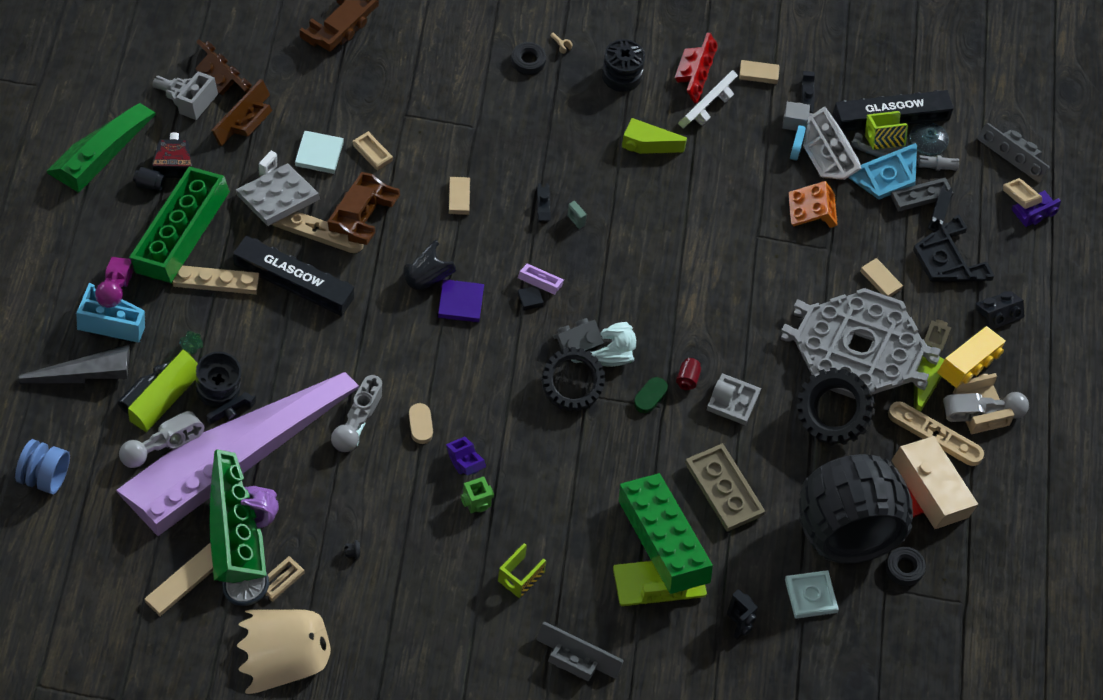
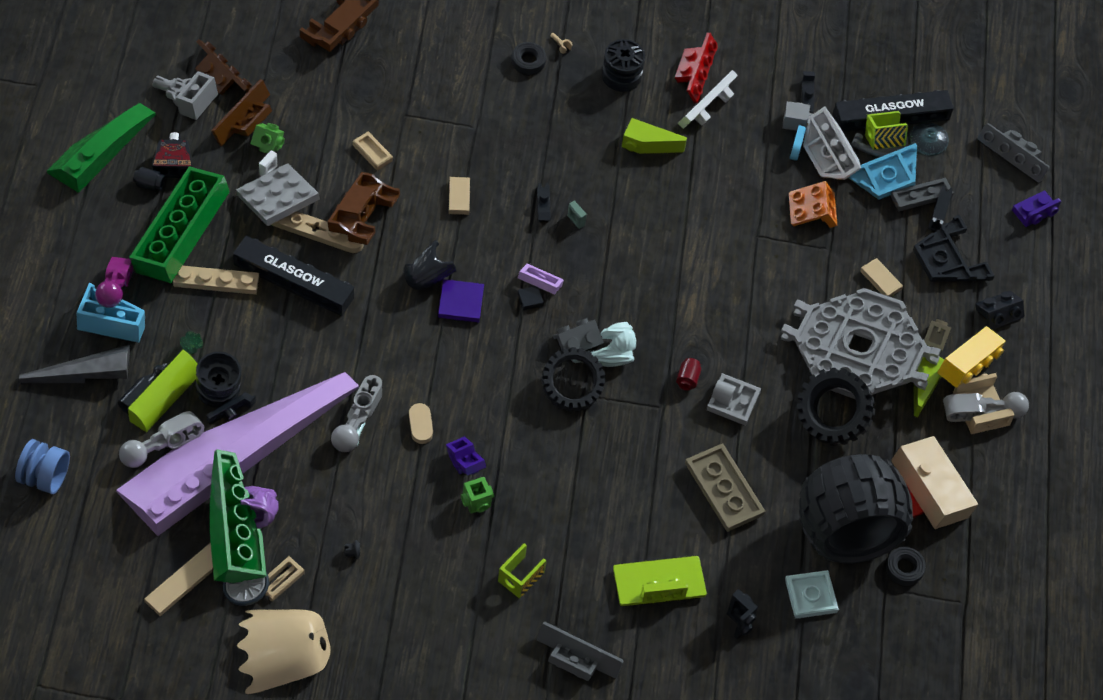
(268, 137): none -> bright green brick
(319, 152): light aqua tile -> none
(650, 395): dark green tile -> none
(665, 533): green brick -> none
(759, 72): tan tile -> none
(938, 163): light grey pin -> none
(953, 443): tan piece -> none
(1022, 193): tan tile -> none

